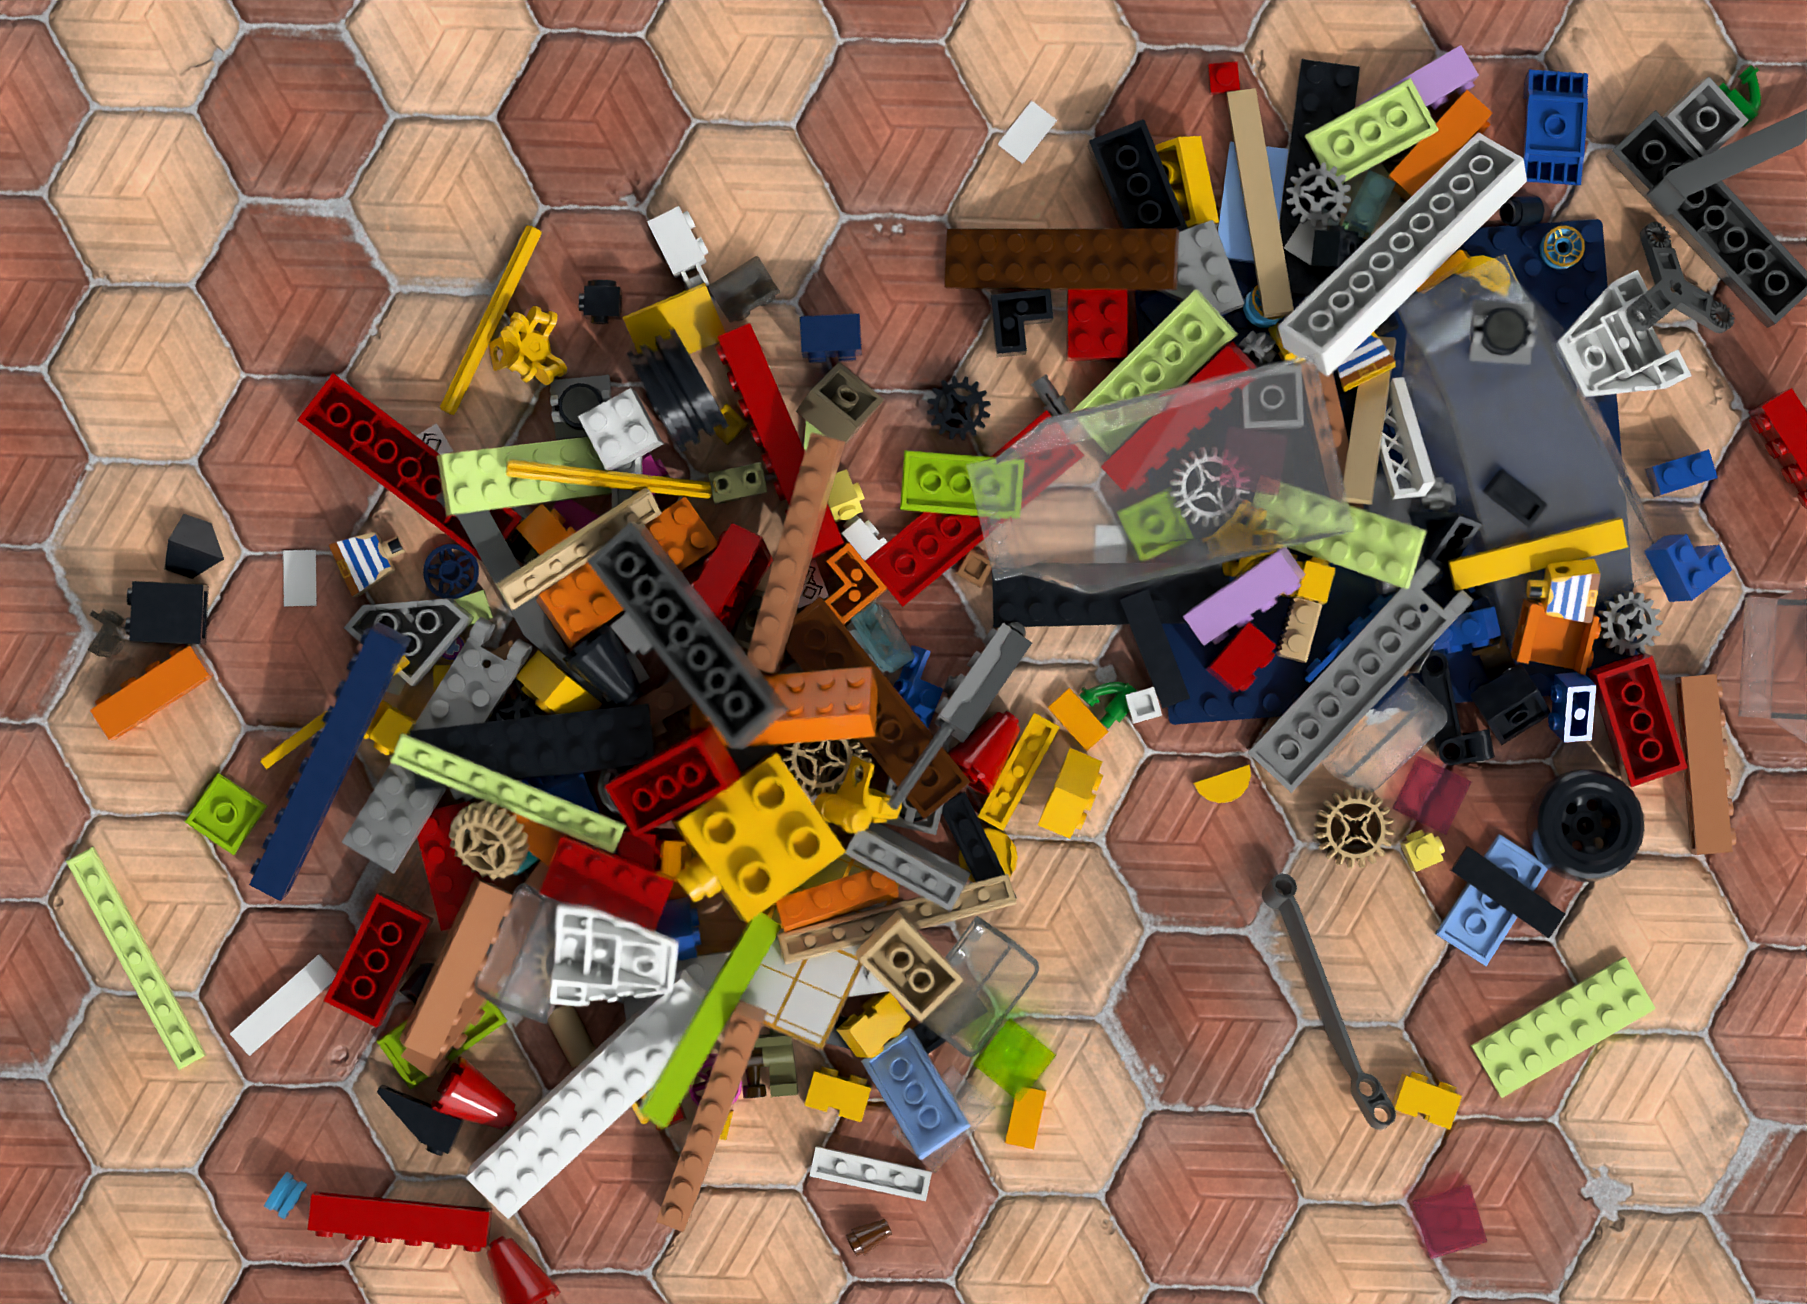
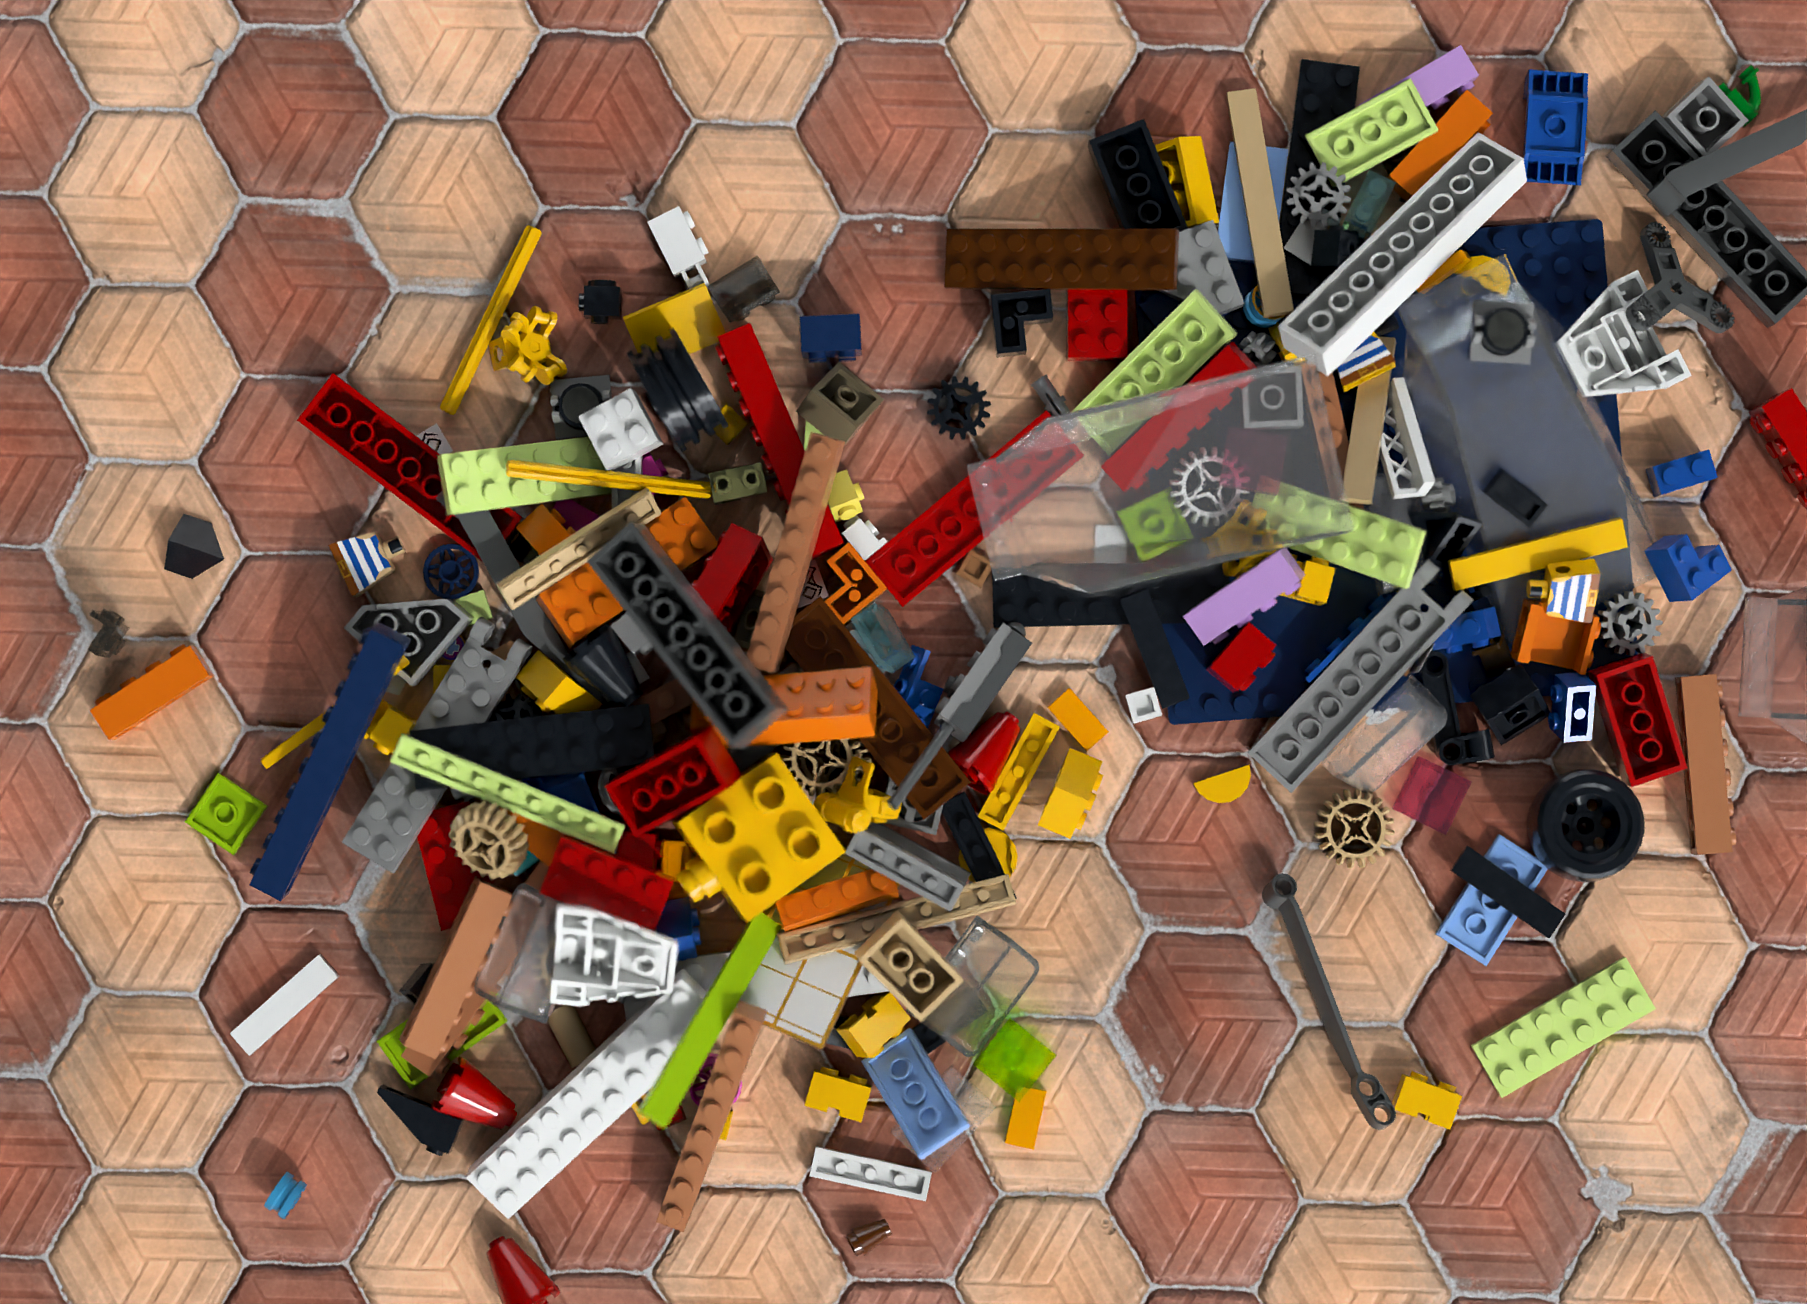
(136, 958): yellowish green tile -> none
(167, 613): black brick -> none
(299, 577): white sticker -> none
(378, 959): red brick -> none
(399, 1219): red brick -> none
(777, 1053): olive hips -> none
(938, 483): lime tile -> none
(1027, 132): white sticker -> none
(1117, 708): green plant -> none
(1223, 77): red plate -> none
(1299, 630): tan brick -> none
(1422, 850): light yellow brick -> none
(1449, 1221): clear pink tile -> none
(1522, 211): black brick -> none
(1574, 245): dark azure wheel -> none

